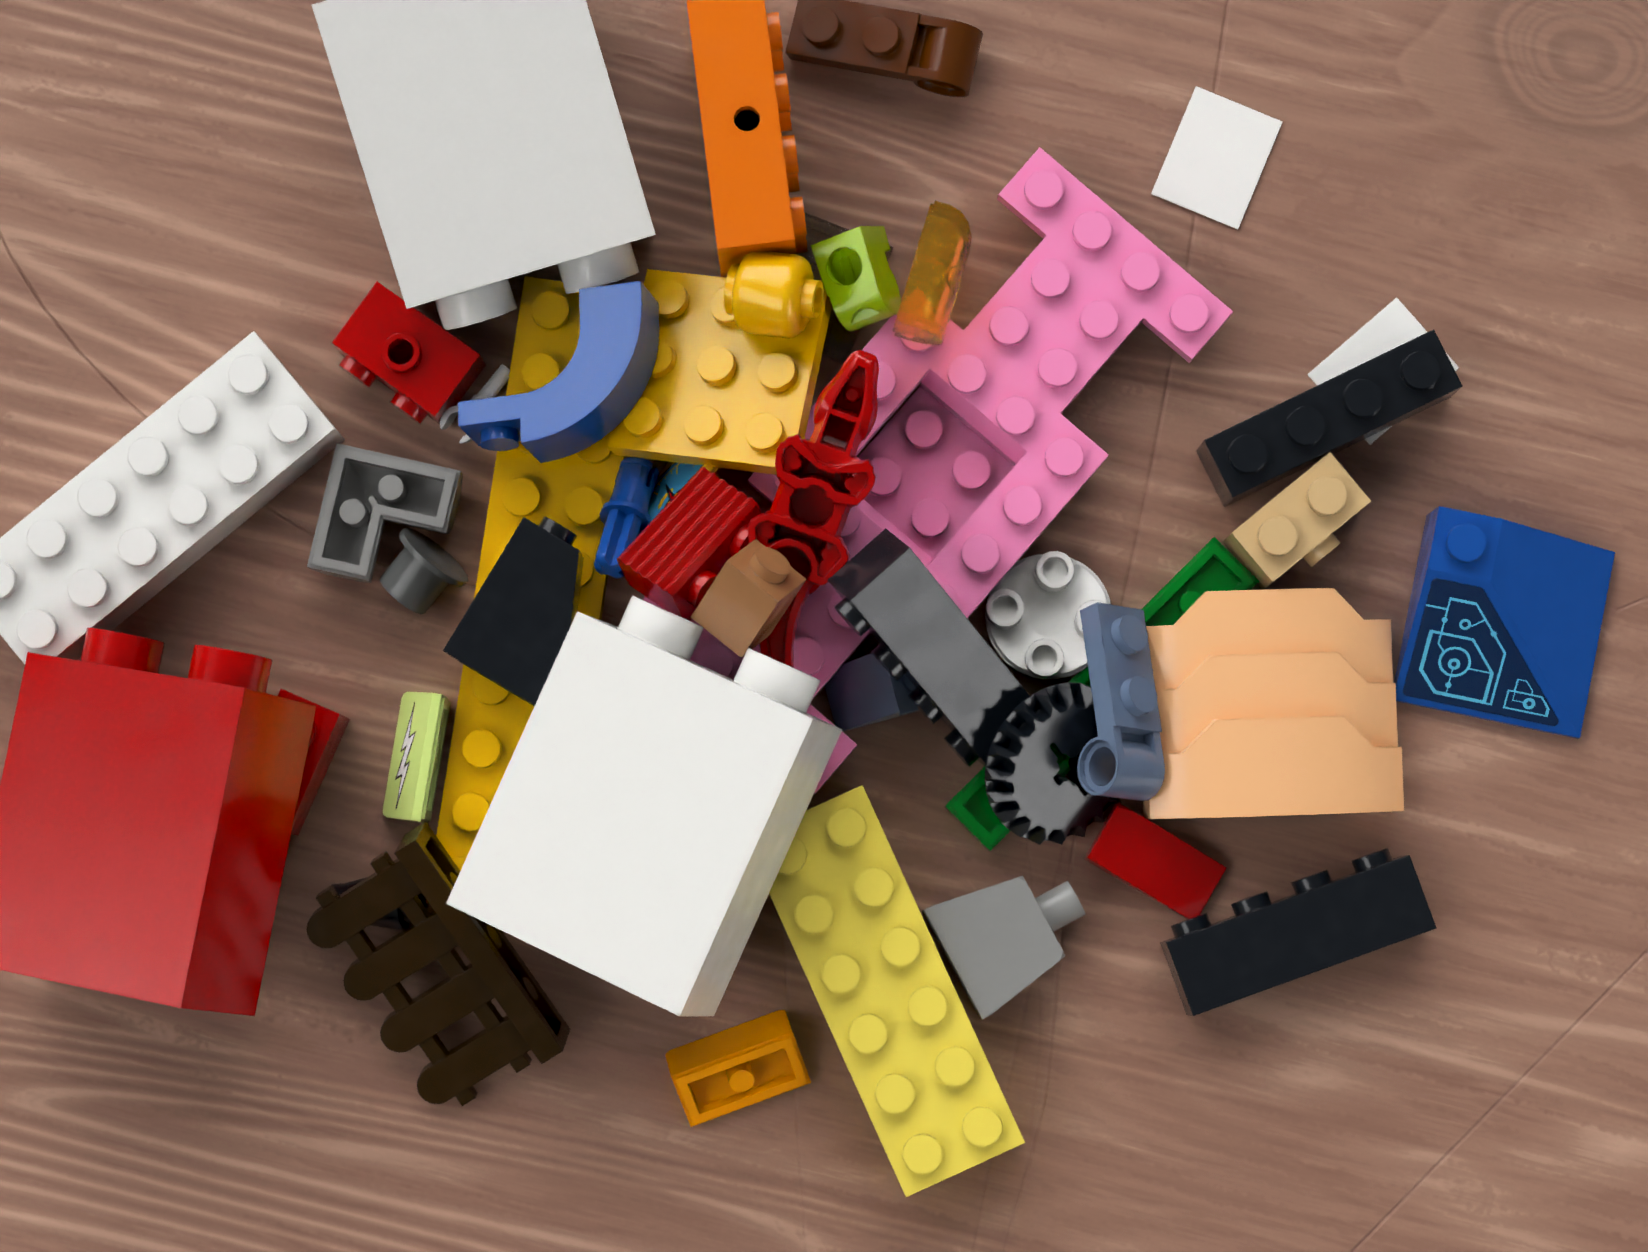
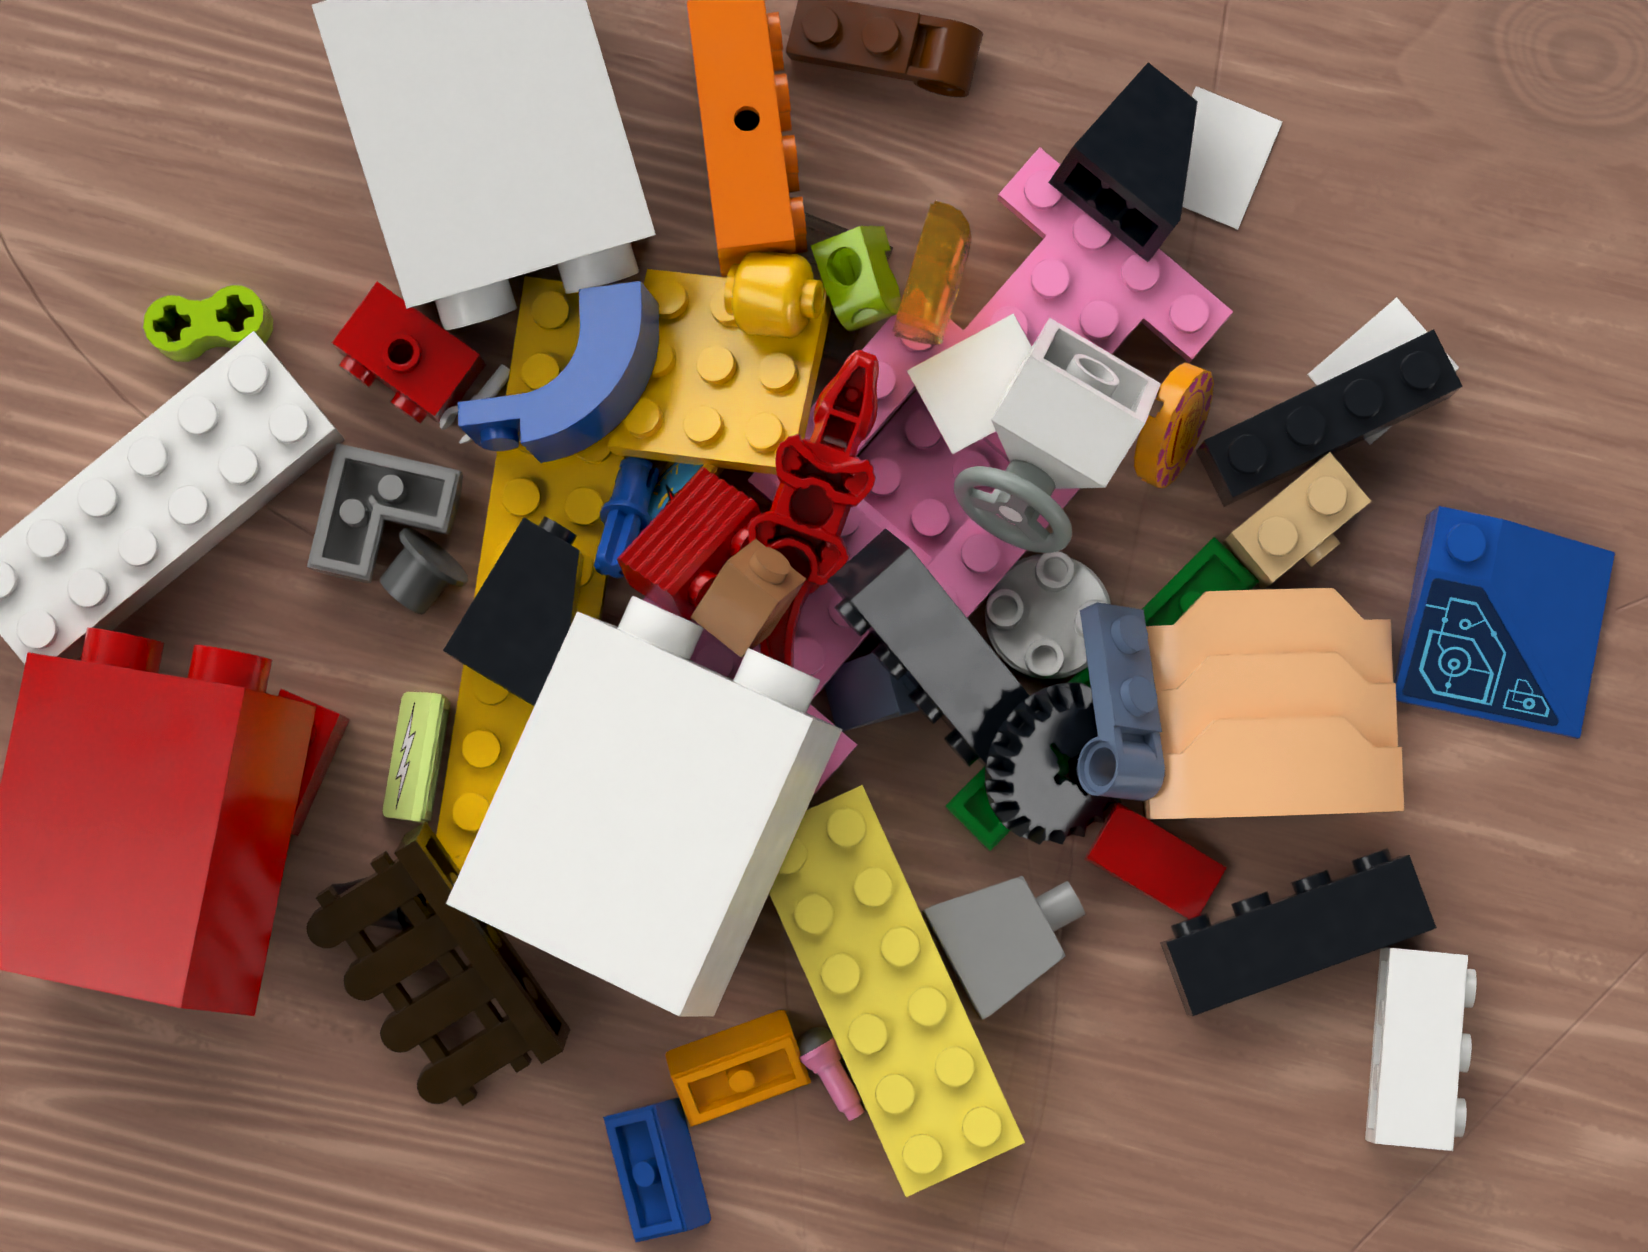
(206, 321): none -> lime axle
(657, 1170): none -> blue slope
(822, 1056): none -> bright pink piece
(970, 380): none -> white sticker
(1062, 428): none -> white piece
(1134, 162): none -> black slope
(1173, 434): none -> light orange tile
(1419, 1049): none -> white brick

